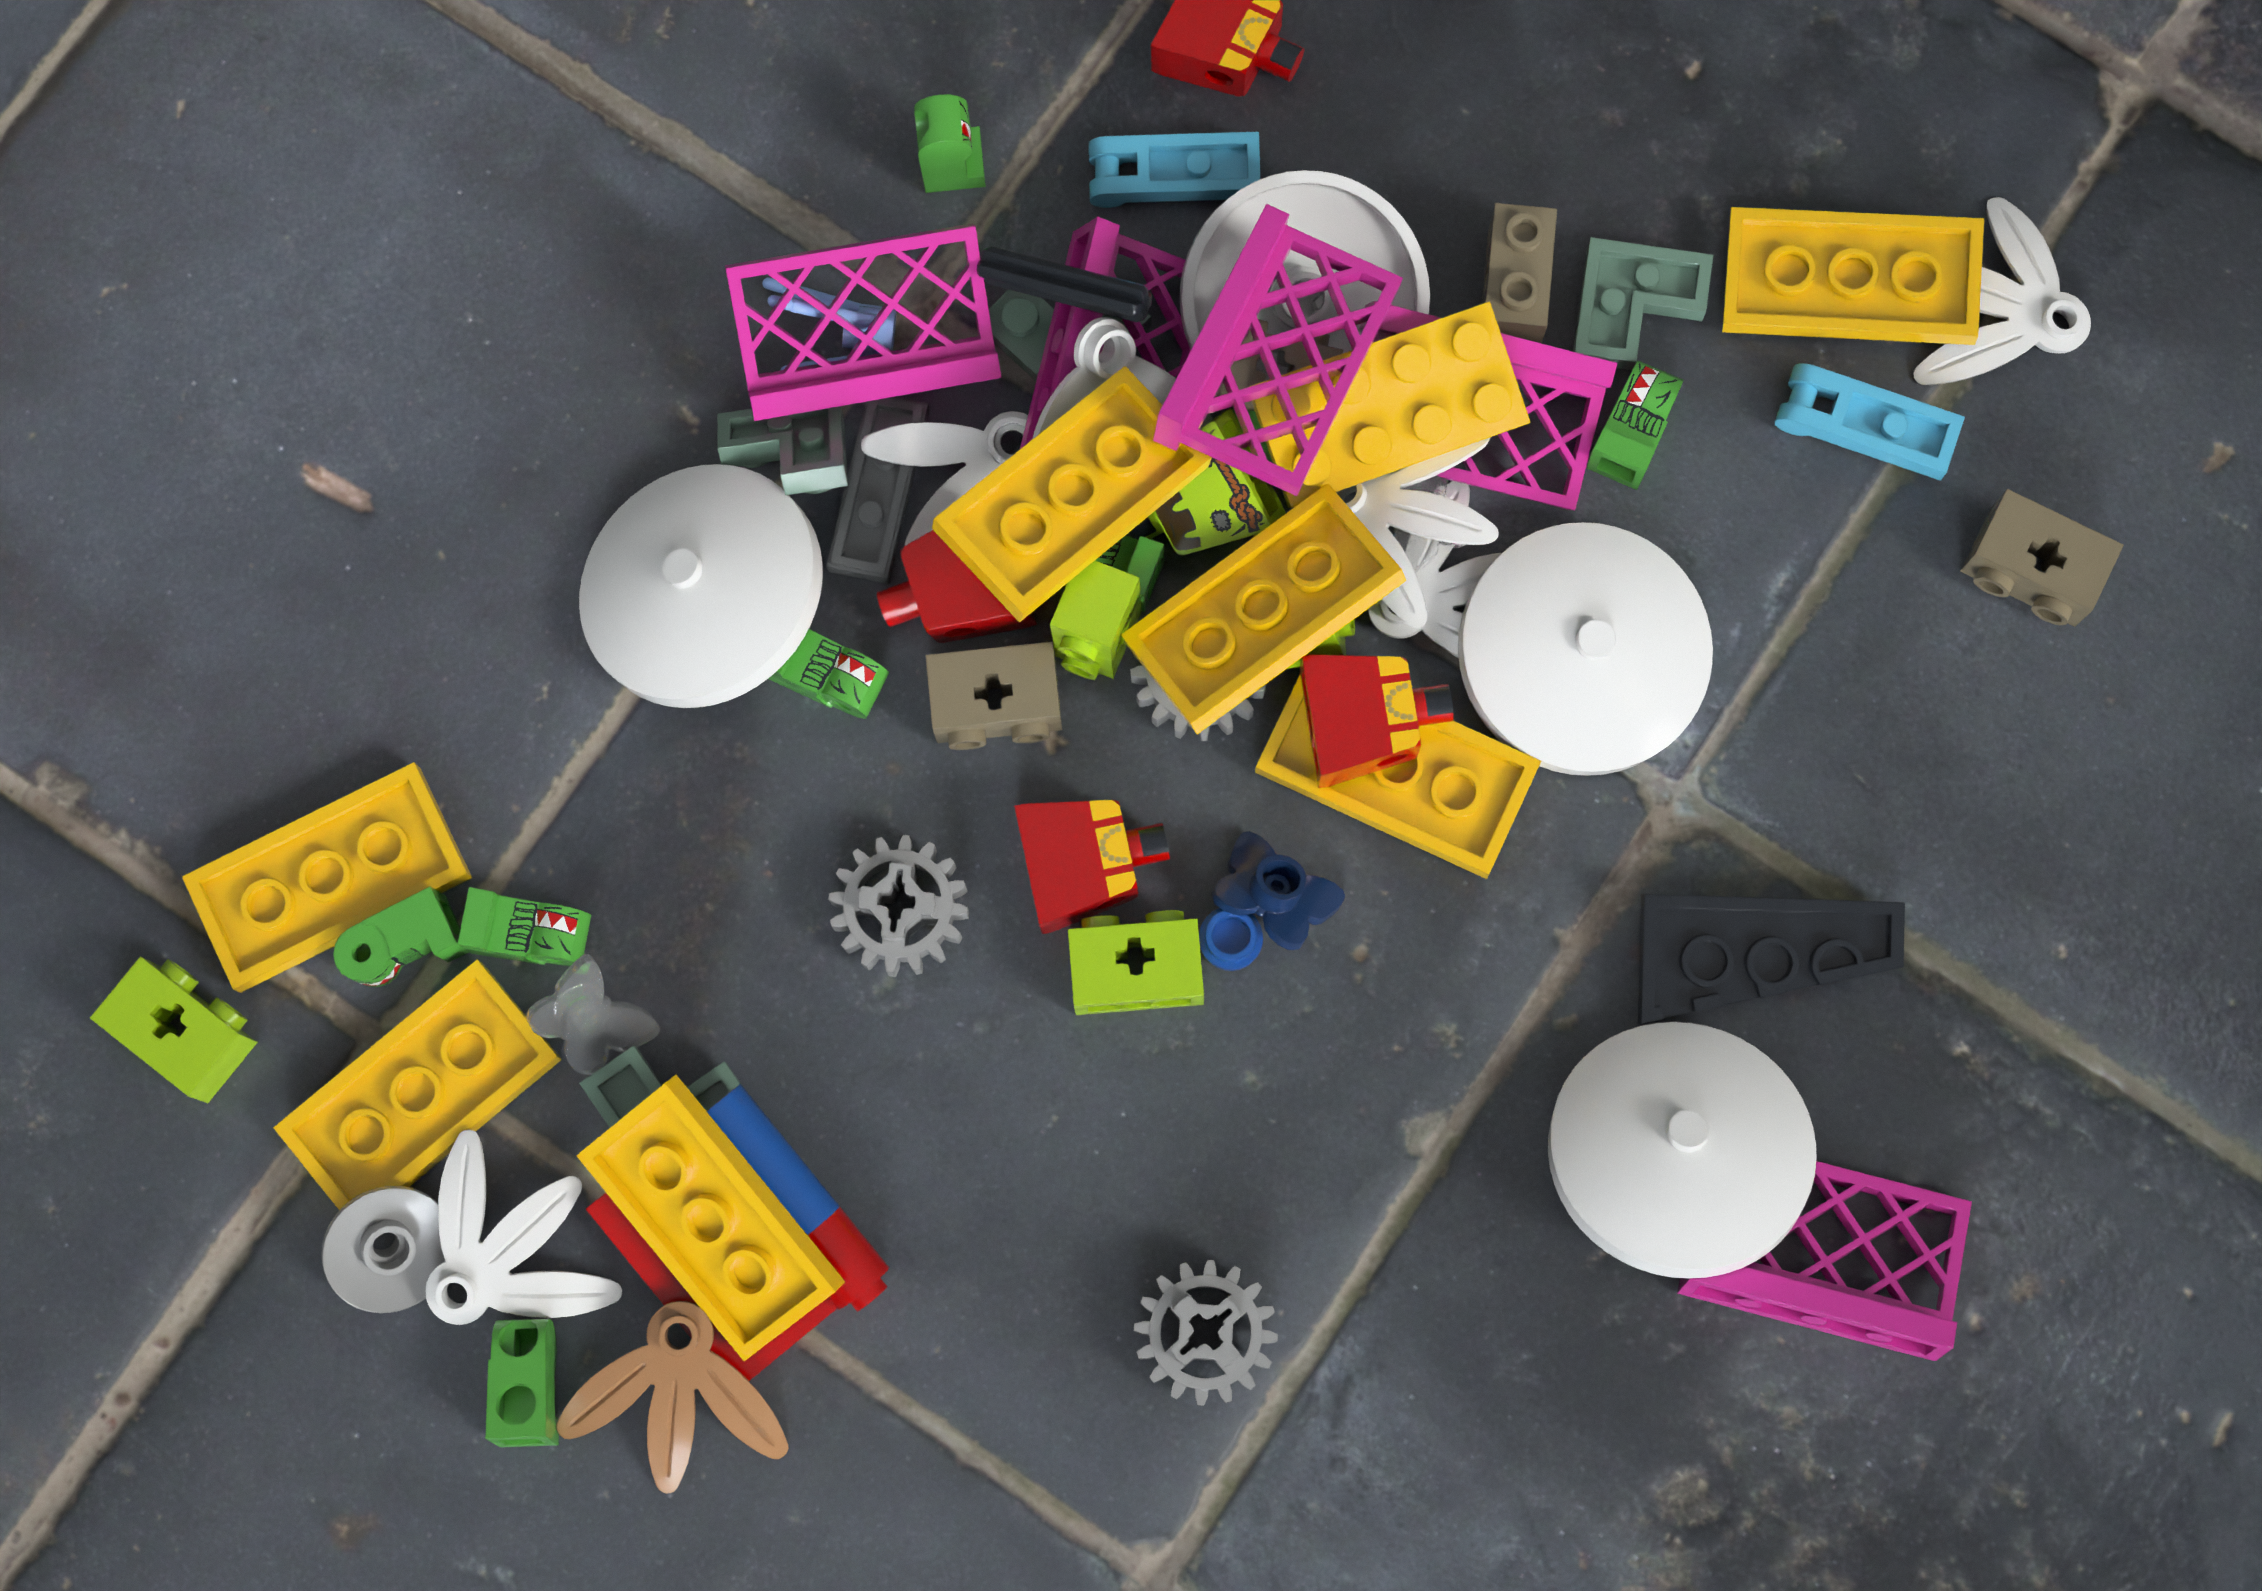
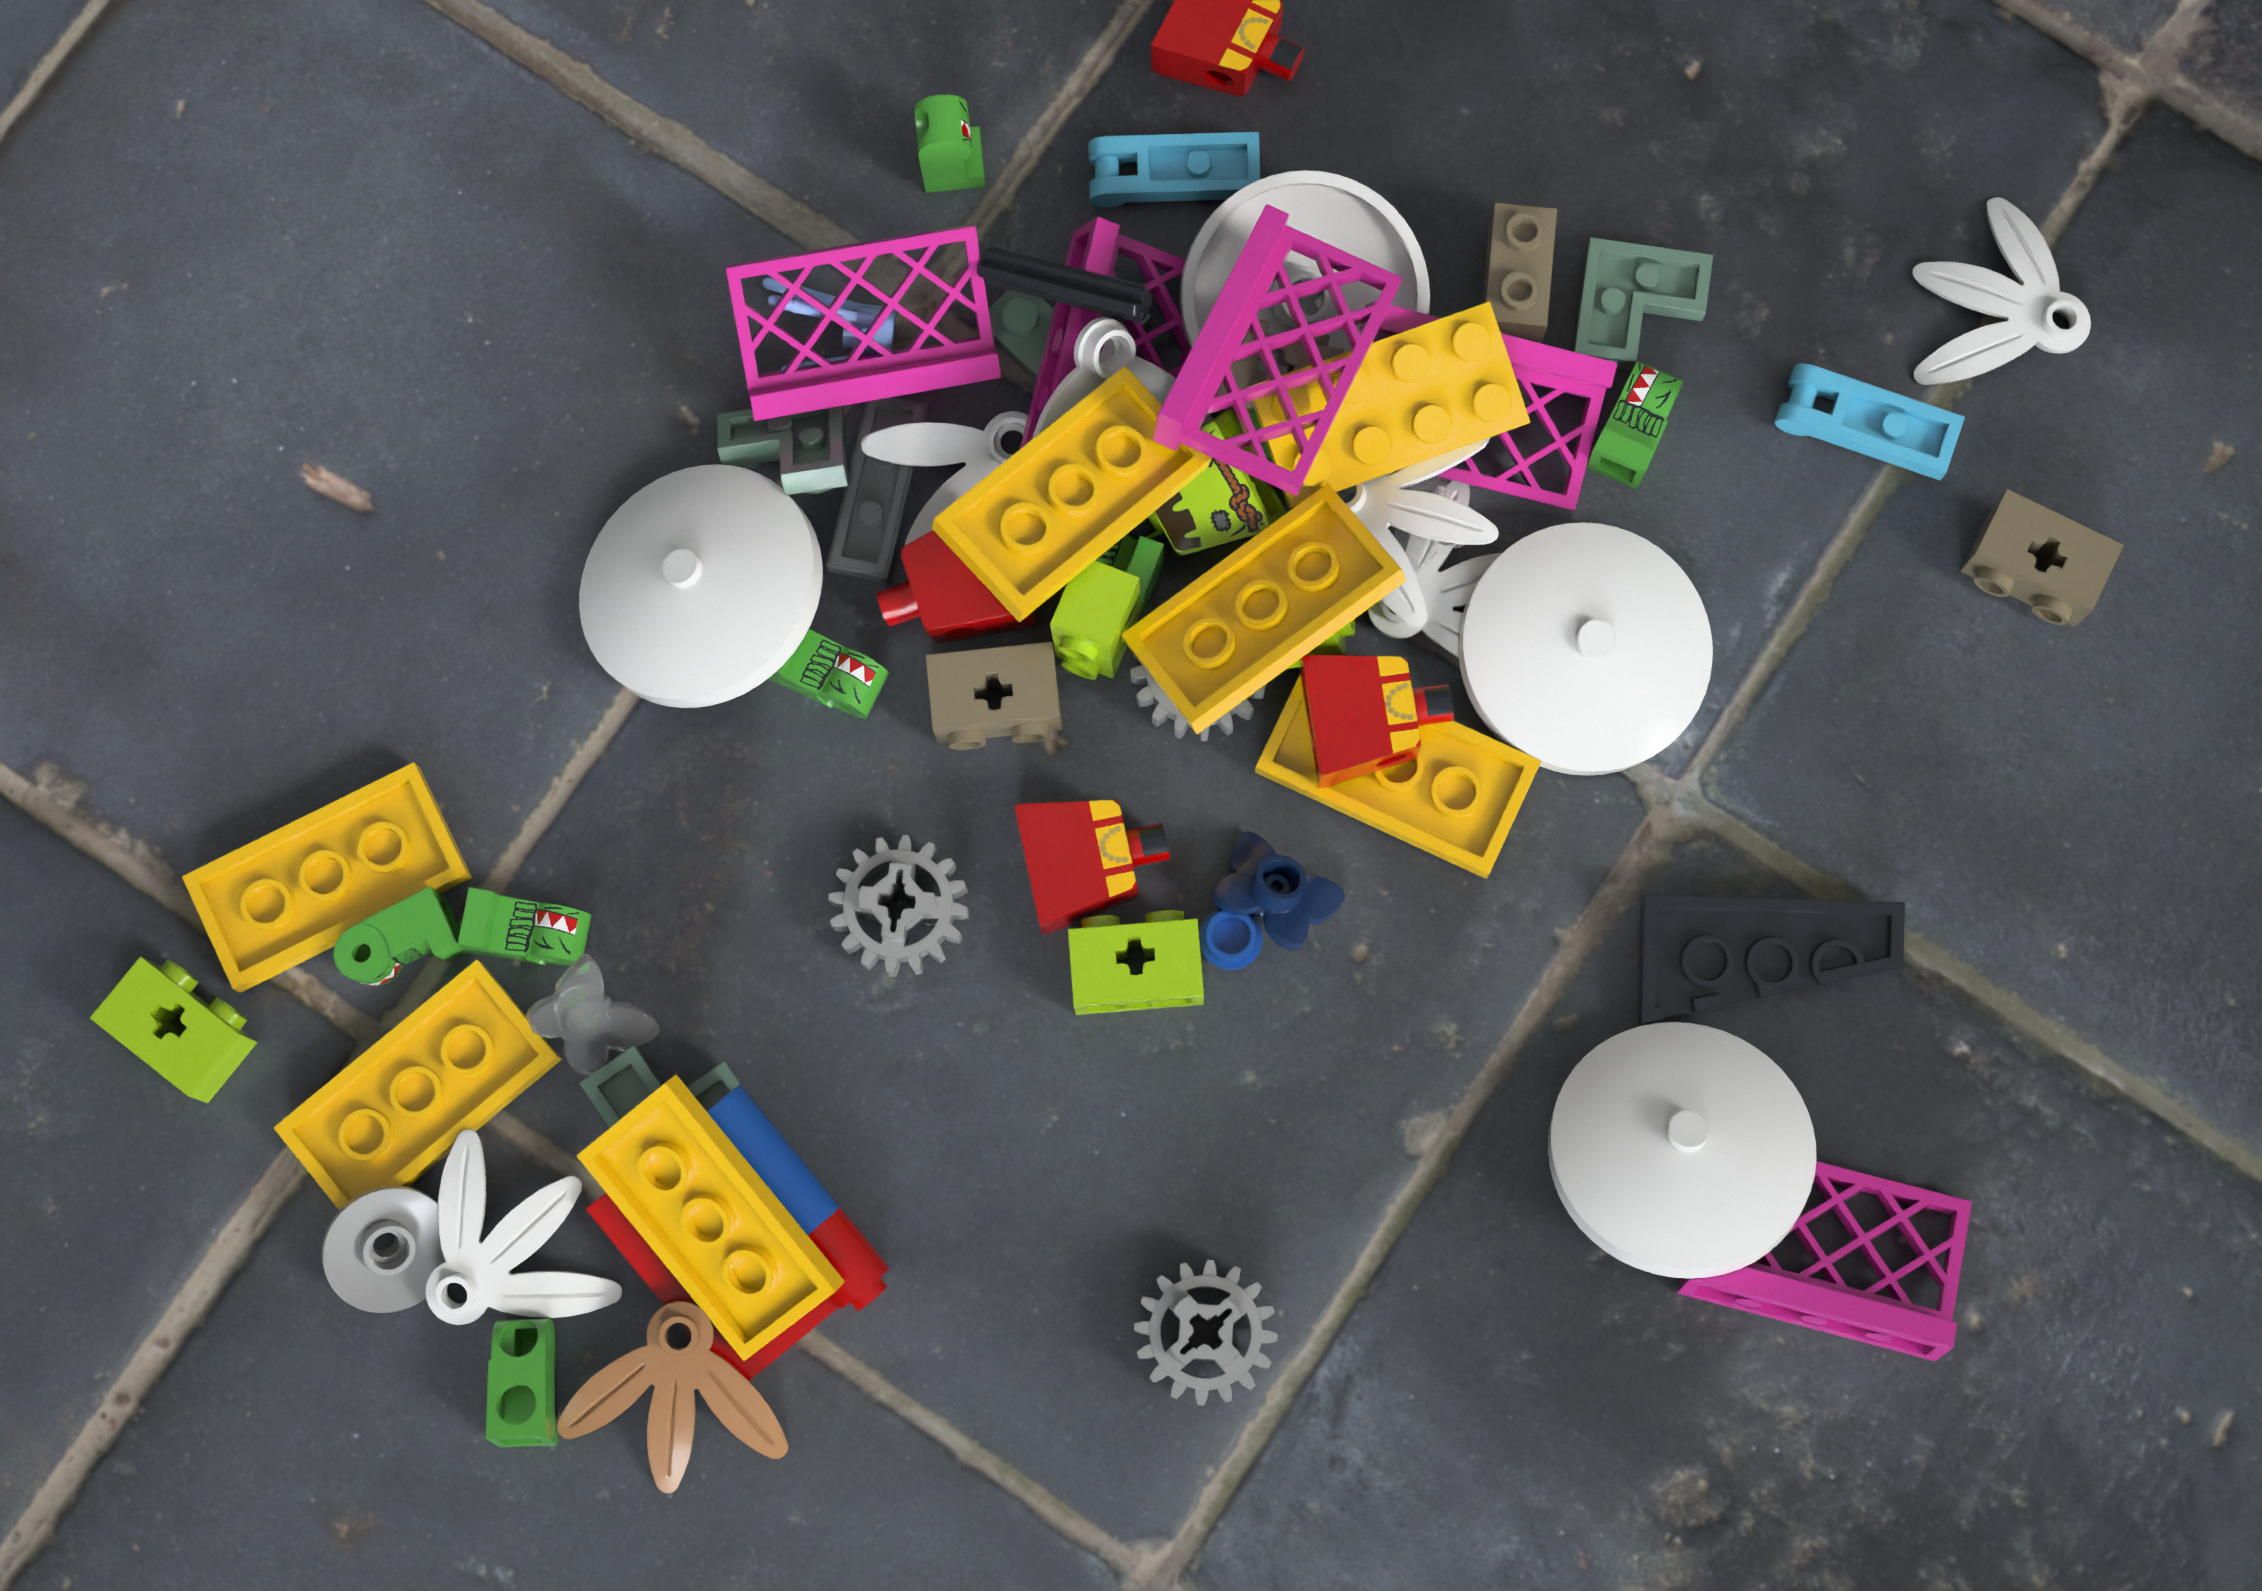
(1853, 275): yellow plate -> none

